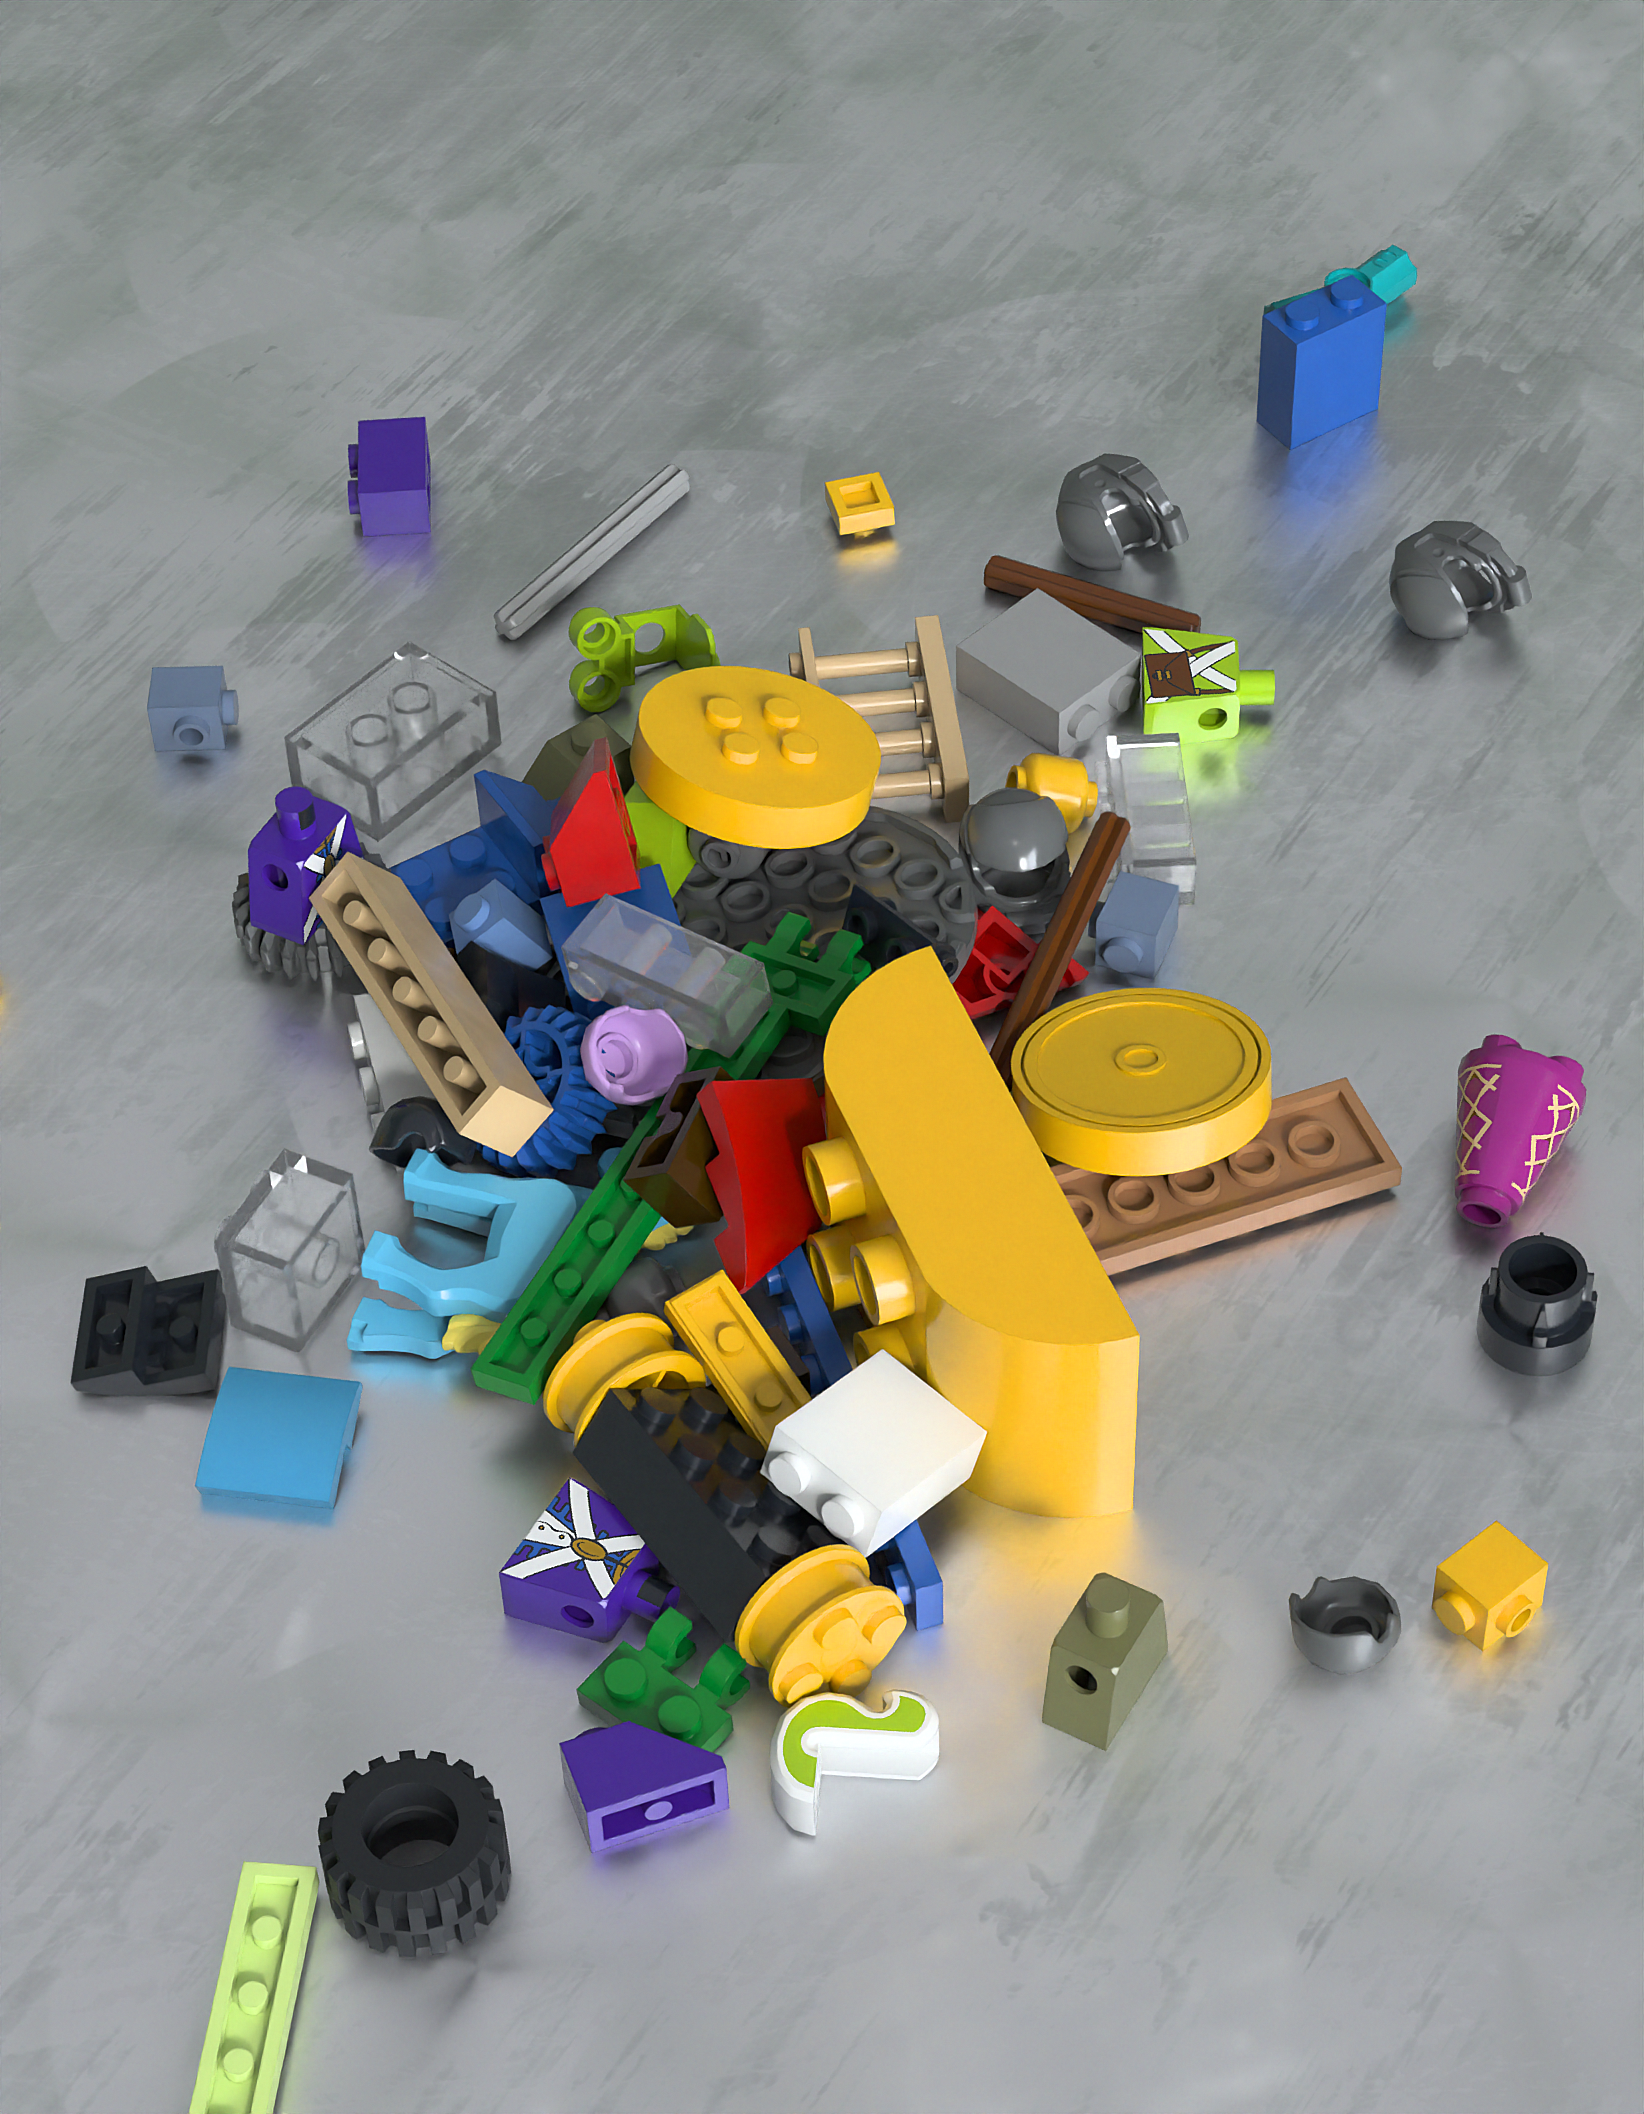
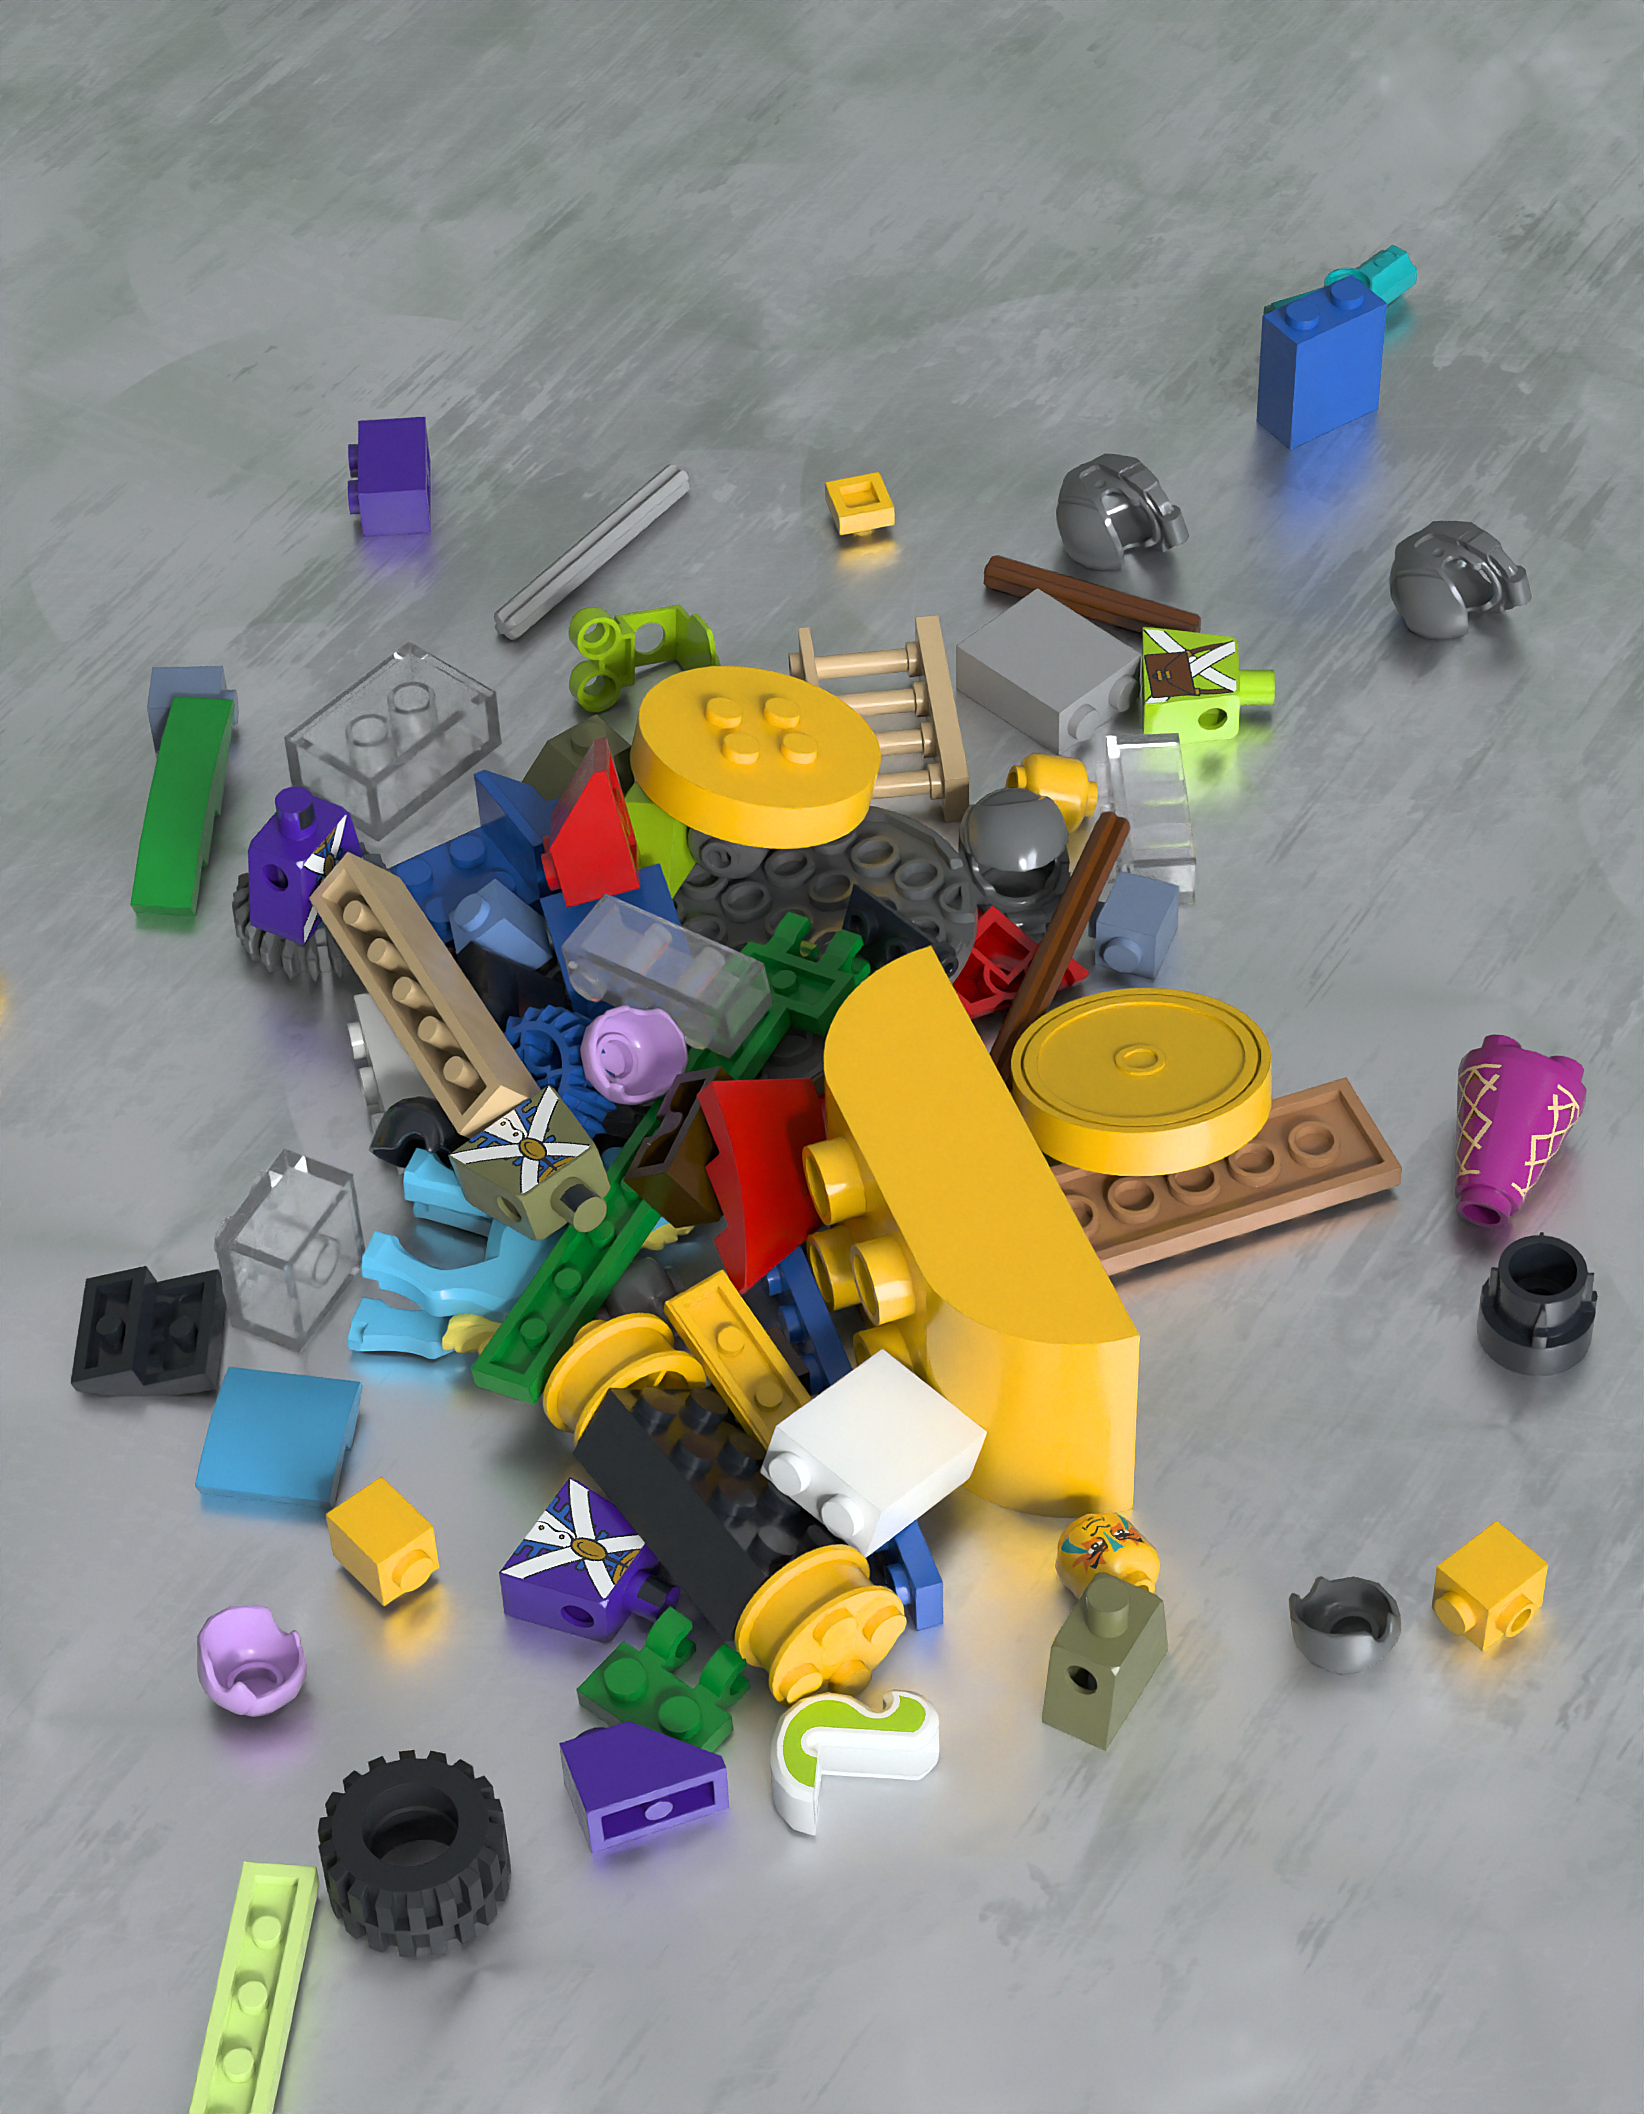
(183, 806): none -> green slope
(249, 1661): none -> lavender hair
(383, 1541): none -> yellow brick
(535, 1169): none -> olive torso
(1105, 1545): none -> yellow head

